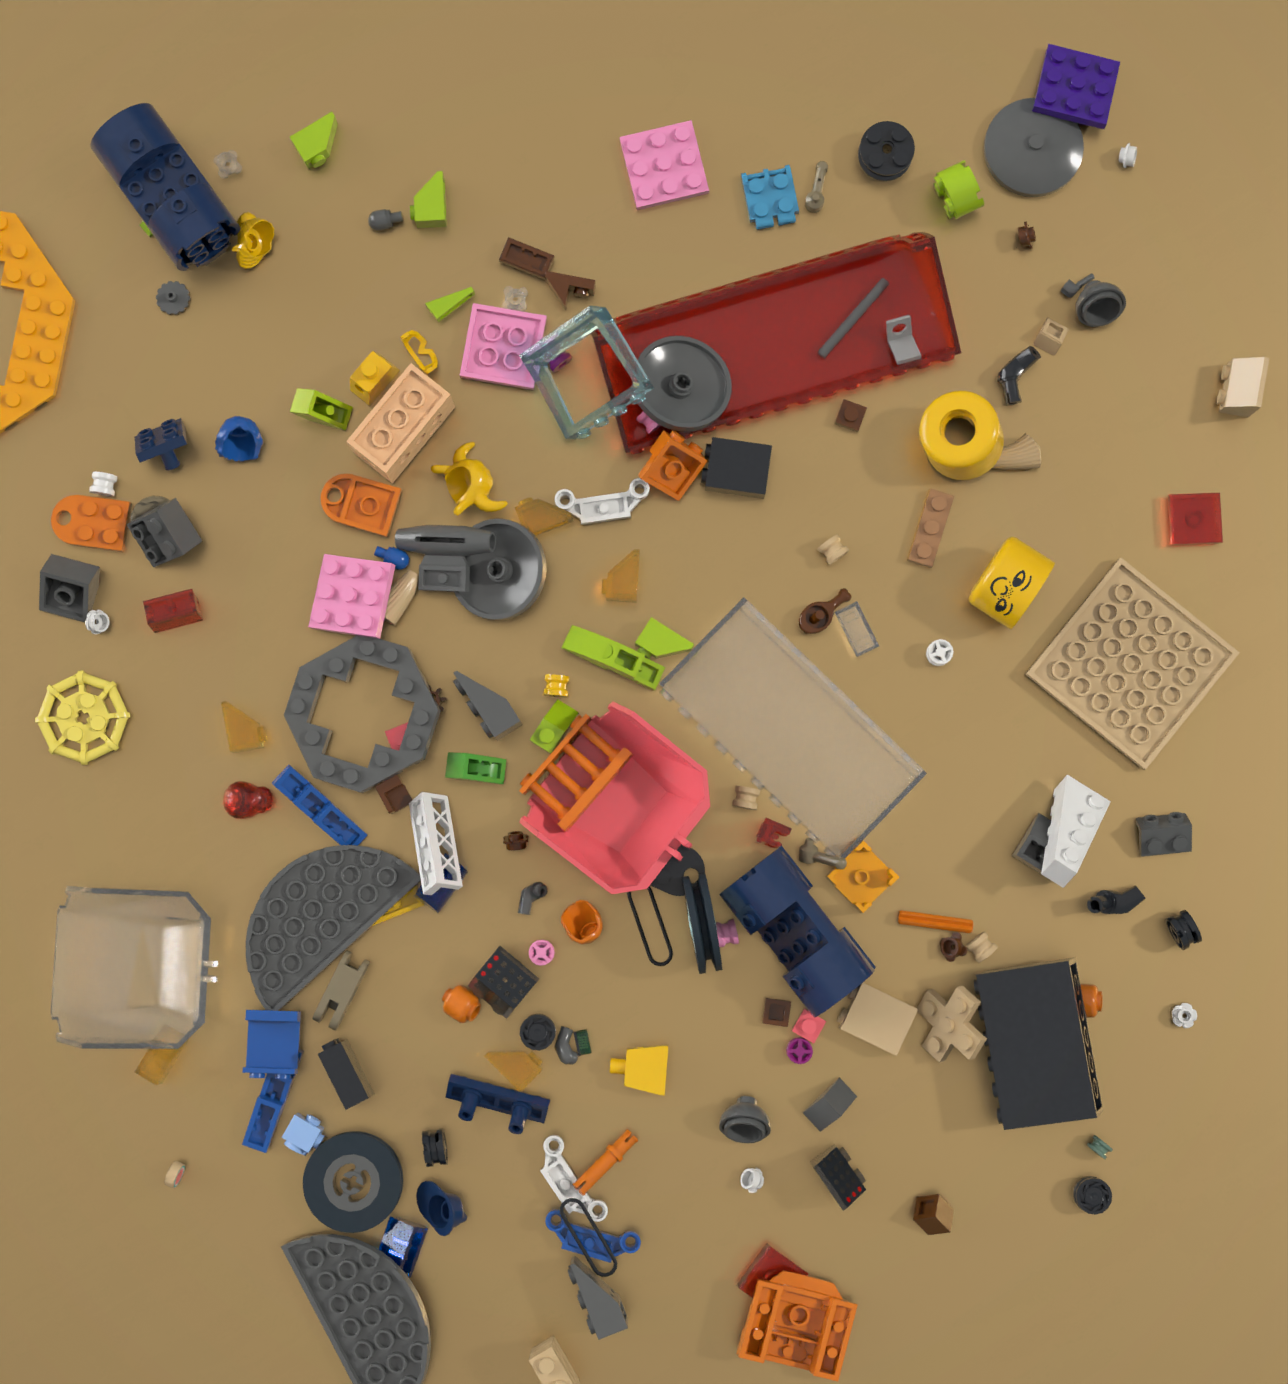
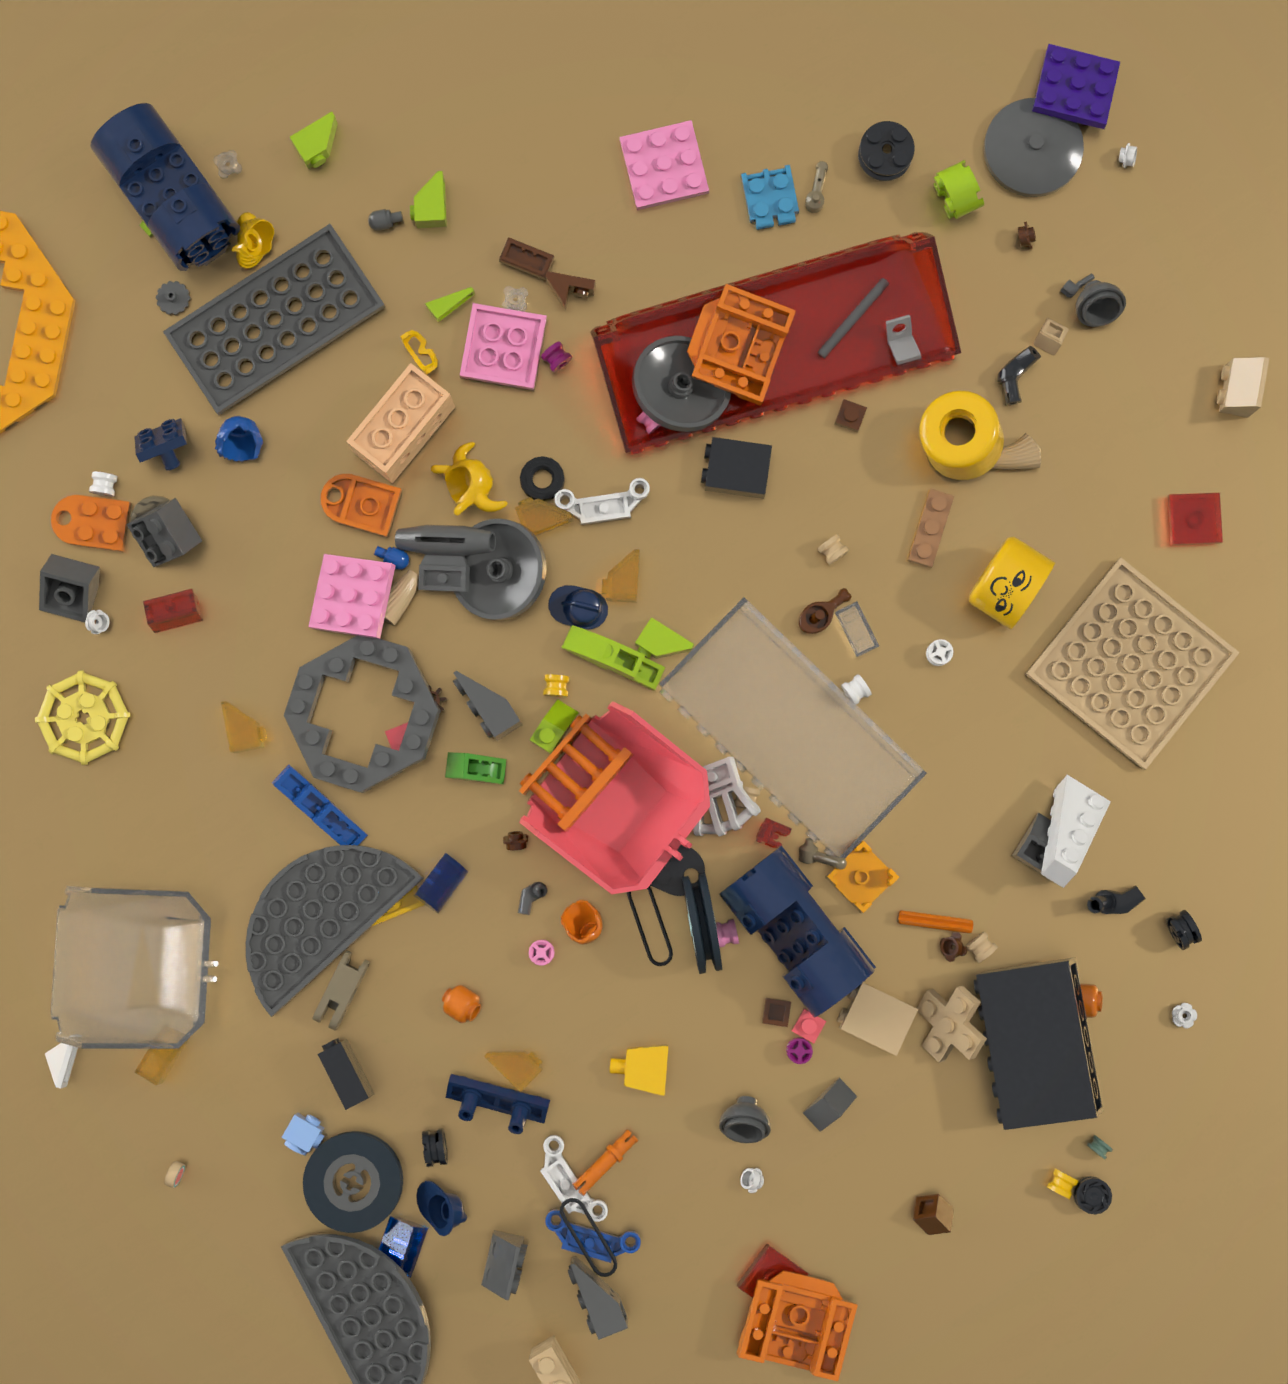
(60, 1063): none -> white slope
(246, 800): clear red hair -> none
(268, 1111): blue slope -> none
(272, 1043): blue panel -> none
(278, 302): none -> dark grey piece
(321, 408): lime slope -> none
(372, 377): yellow torso -> none
(394, 794): reddish brown panel -> none
(428, 840): white fence -> none
(503, 982): slope -> none
(503, 1259): none -> dark grey slope
(533, 466): none -> black tyre
(537, 1032): black wheel -> none
(540, 354): clear light blue windscreen -> none
(563, 1048): dark grey arm -> none
(578, 607): none -> dark blue piece
(582, 1042): clear green piece -> none
(673, 464): orange plate -> none
(722, 781): none -> white plate
(739, 342): none -> orange slope
(838, 1175): slope -> none
(856, 689): none -> white wheel
(1062, 1183): none -> yellow wheel
(1164, 834): dark grey bracket -> none

